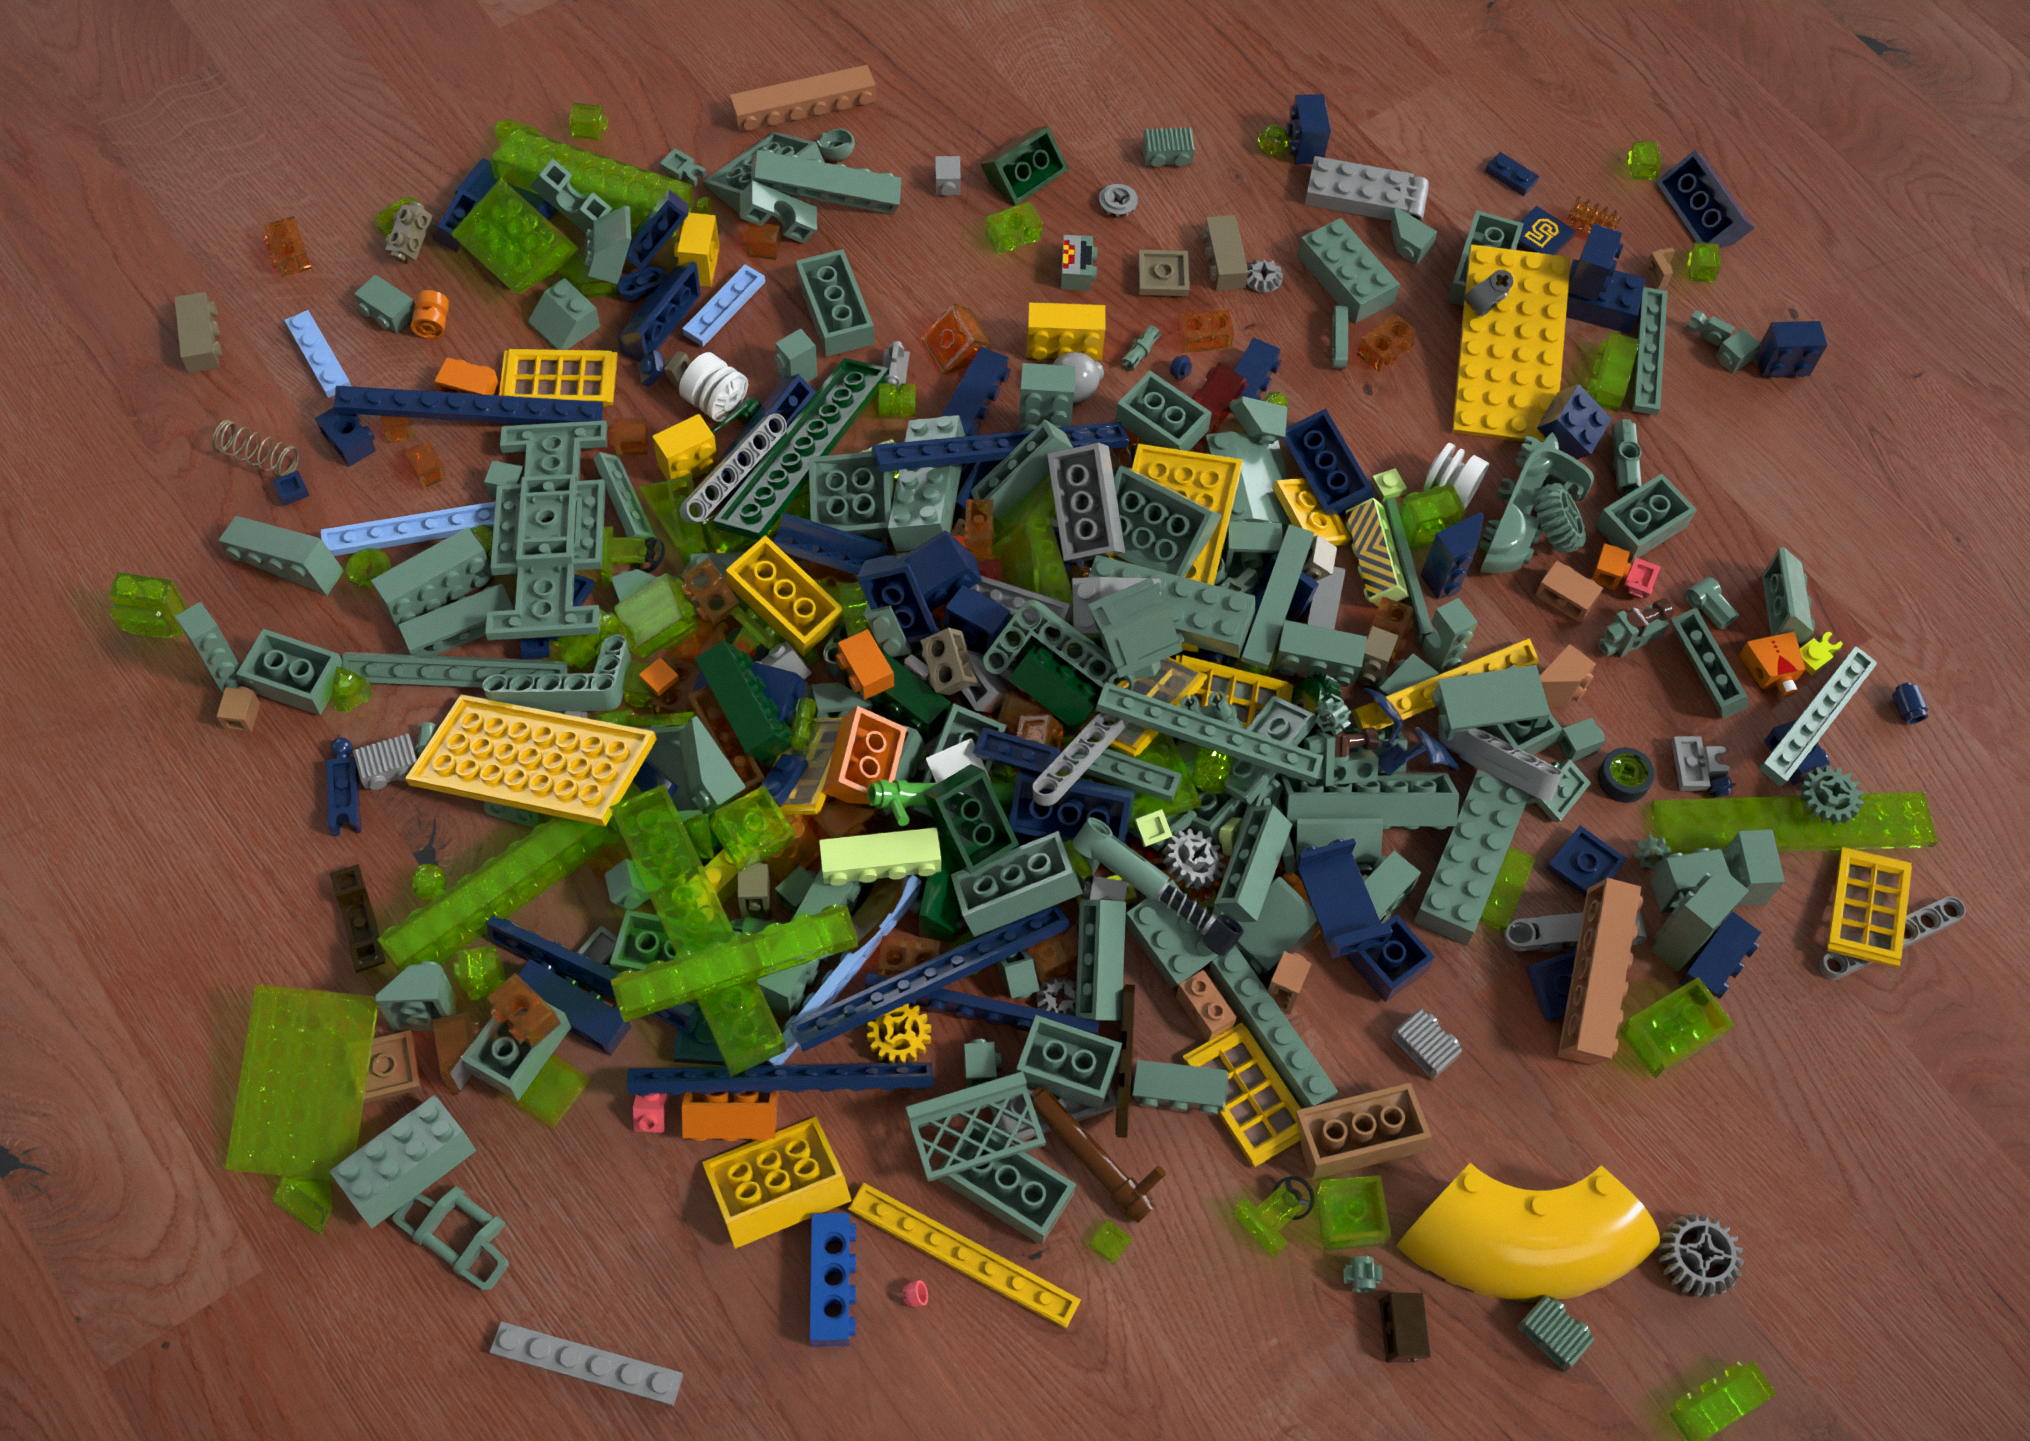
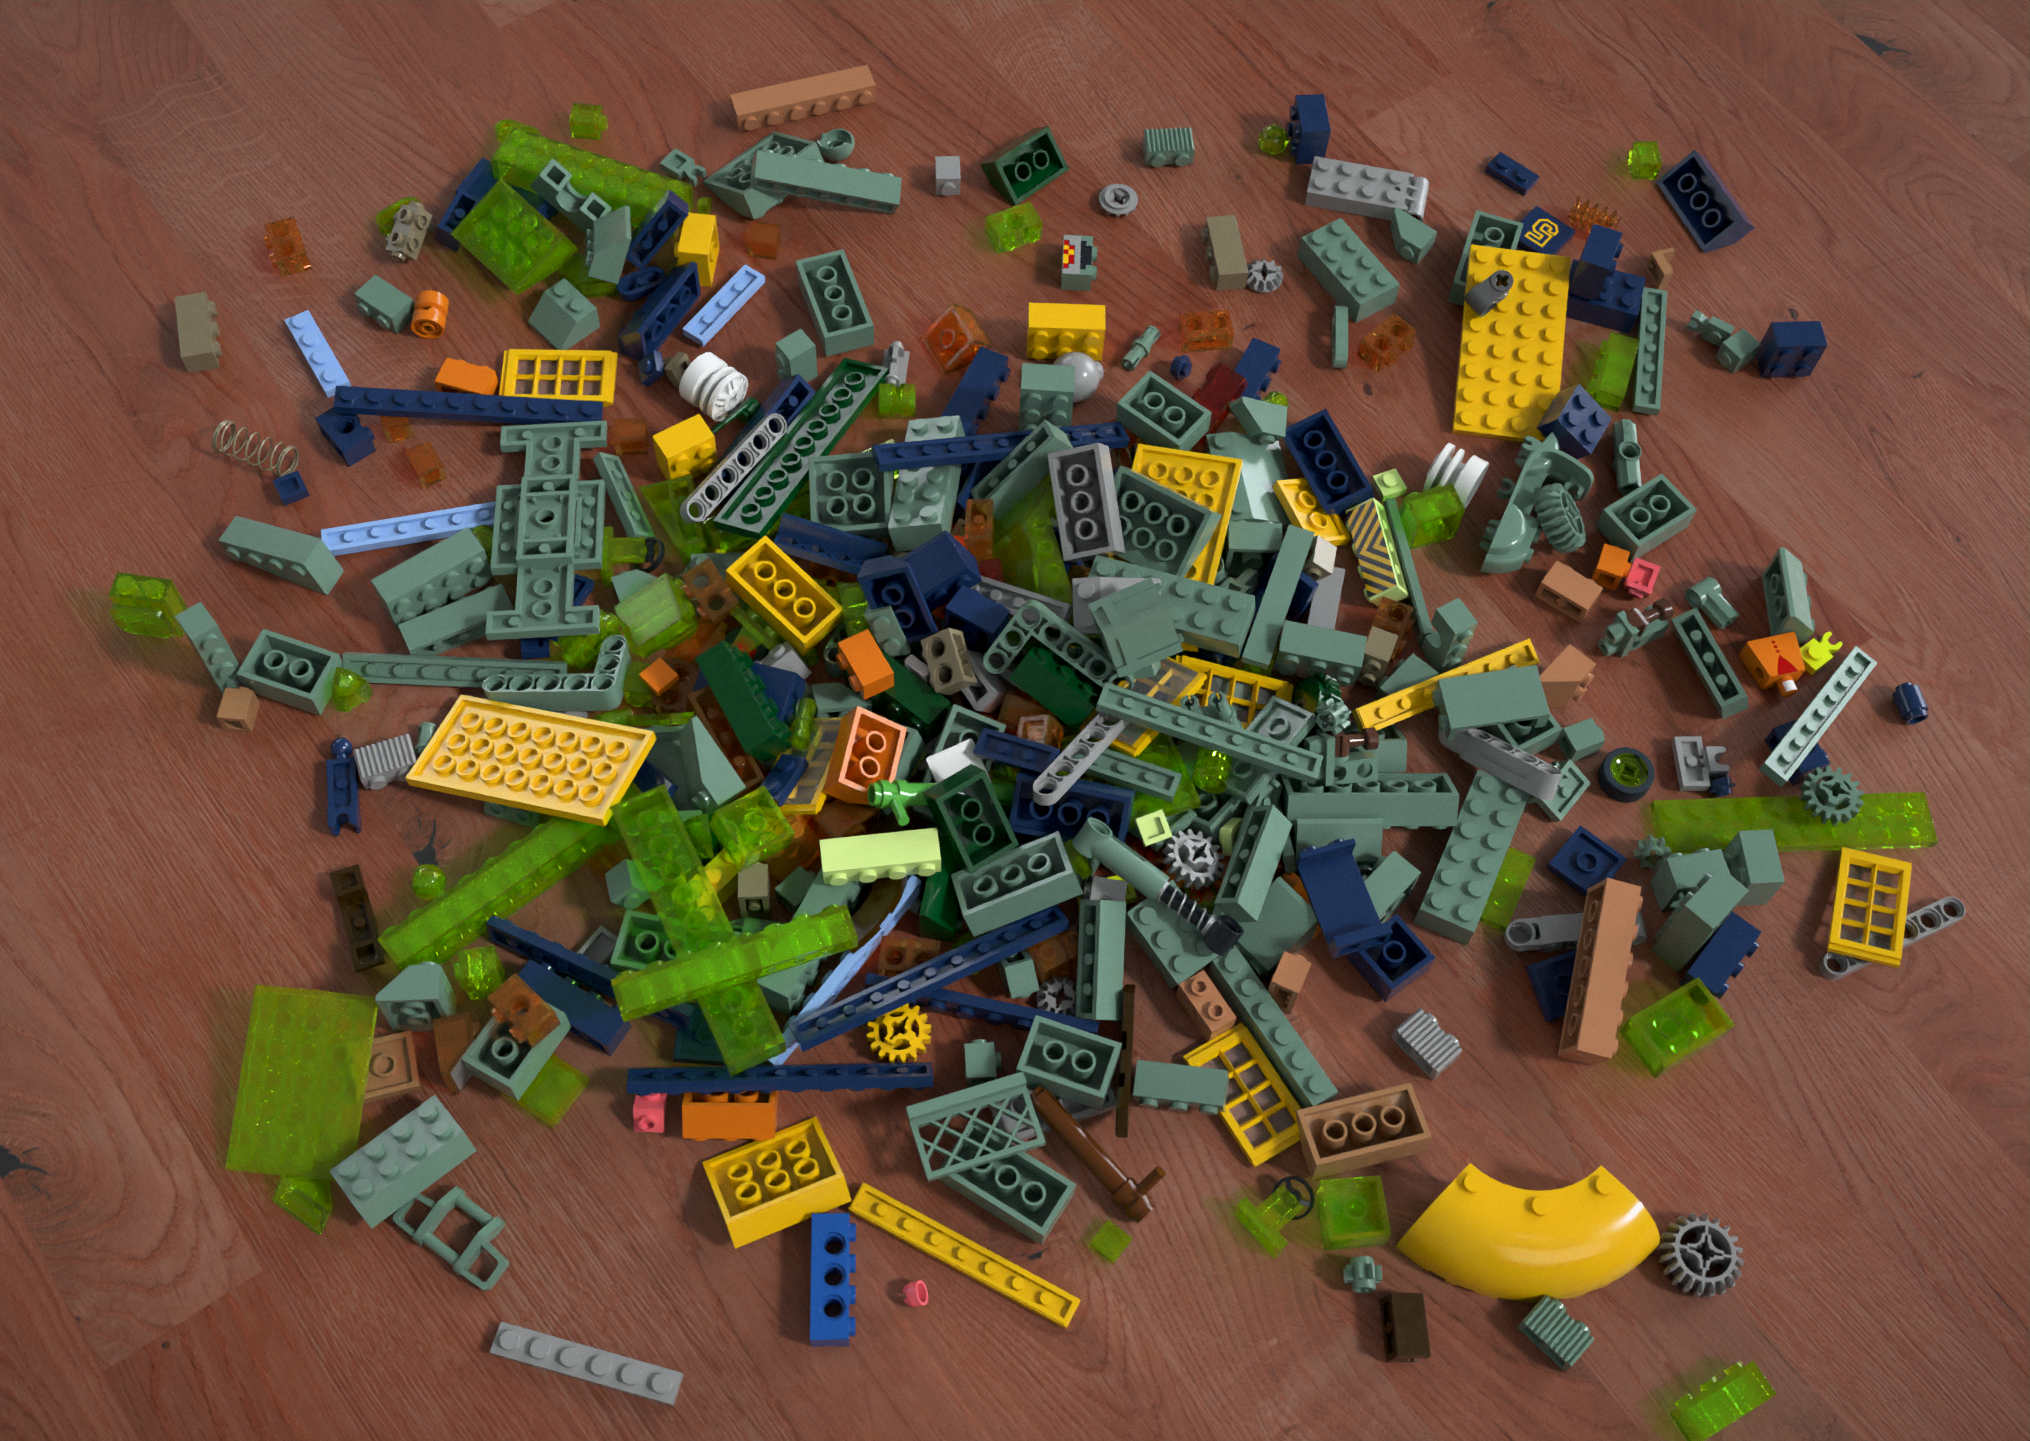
(360, 561): clear neon green gear -> none
(502, 474): sand green brick -> none
(762, 202): sand green arch -> none
(1163, 272): dark tan plate -> none
(1397, 755): dark blue plant -> none
(1451, 556): dark blue slope -> none
(1704, 262): clear neon green brick -> none

